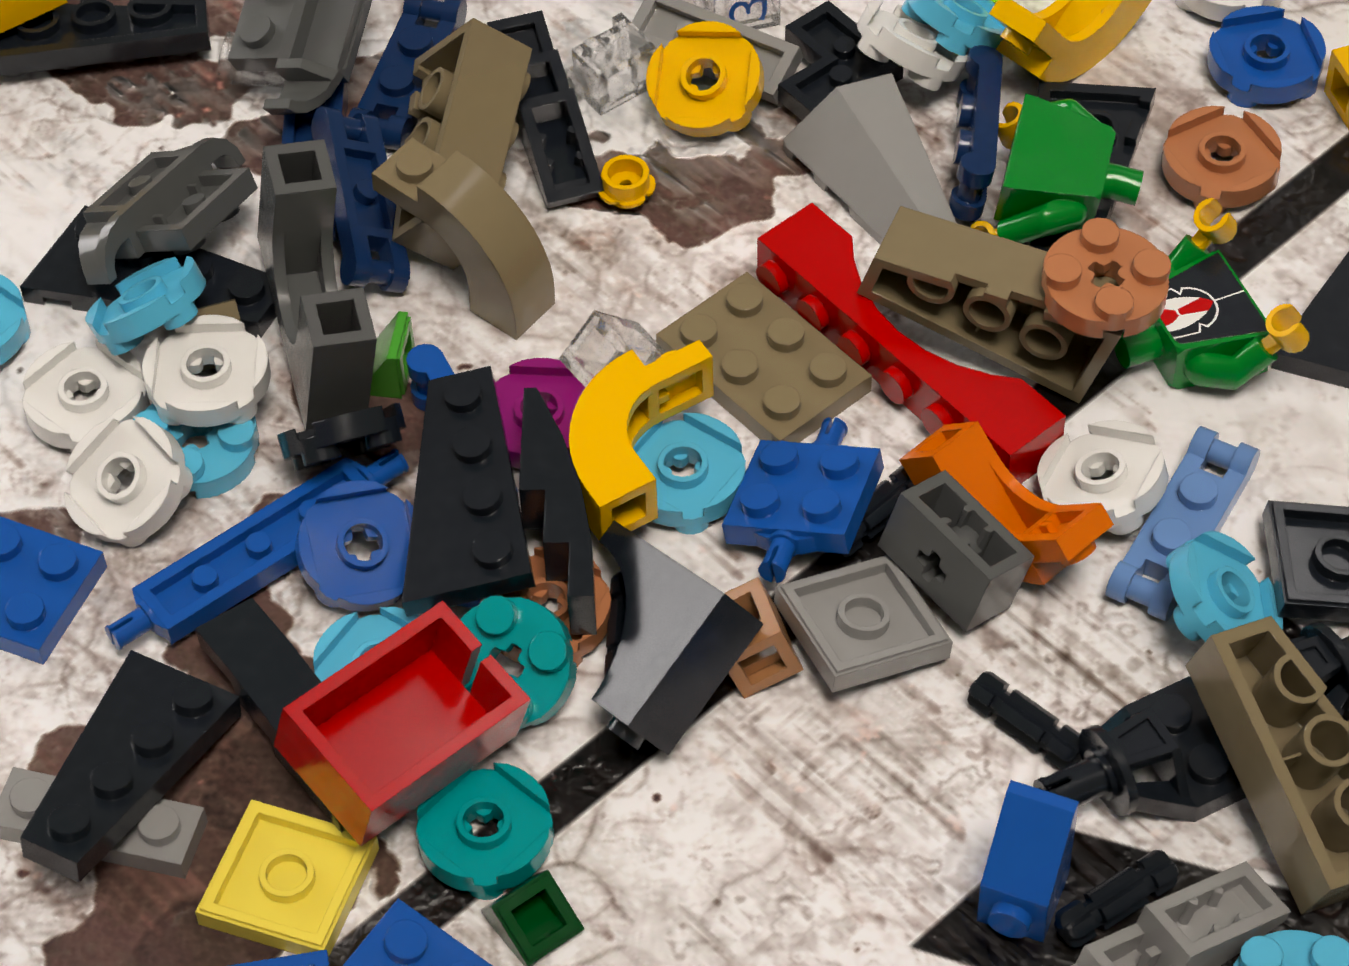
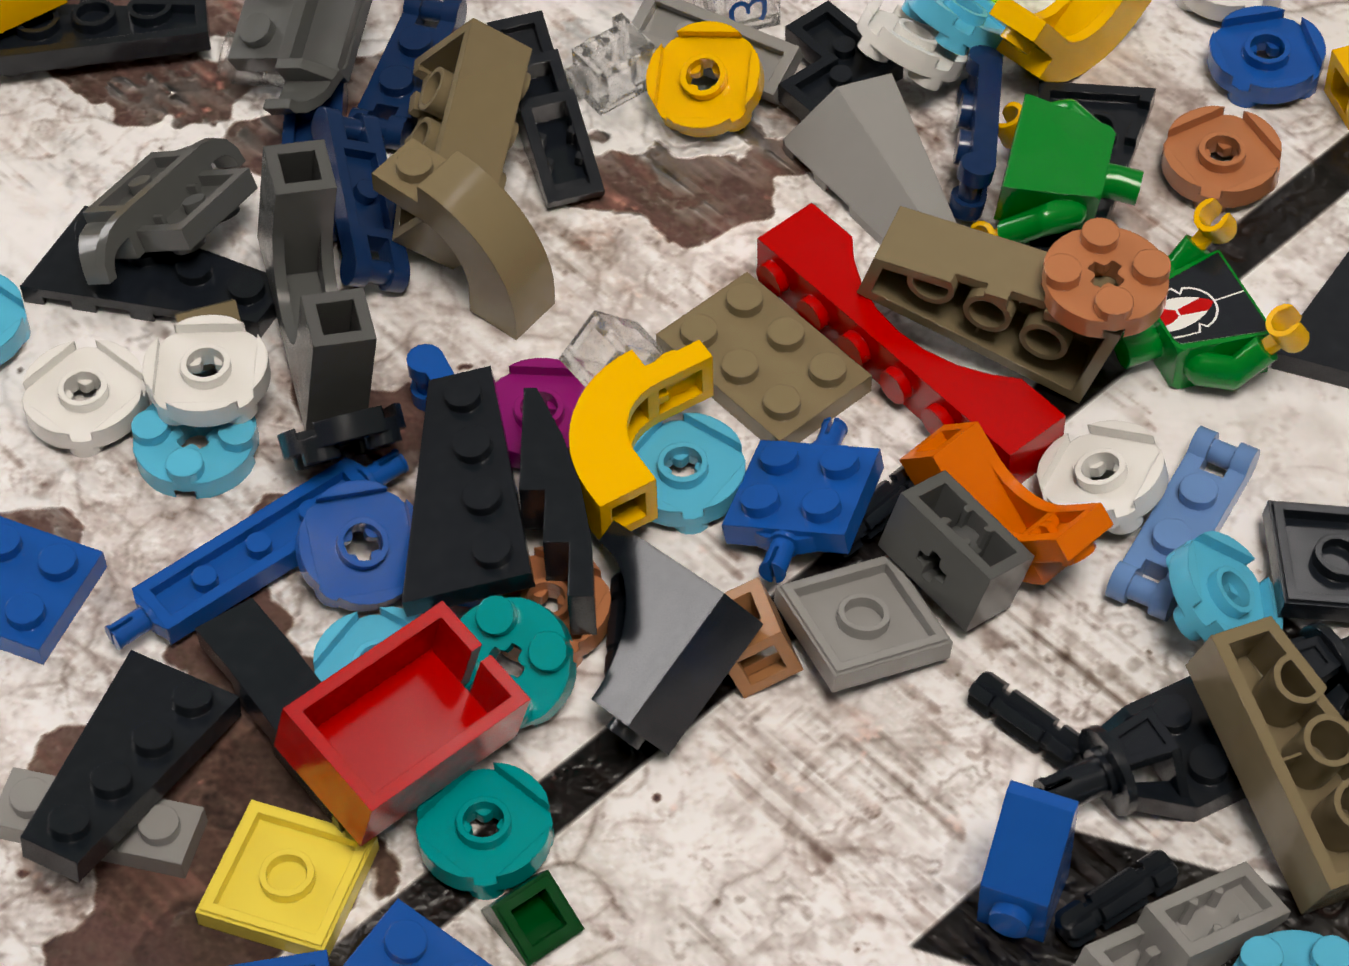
(148, 300): medium azure plate -> none
(150, 499): white plate -> none
(390, 363): bright green slope -> none
(626, 182): yellow plate -> none

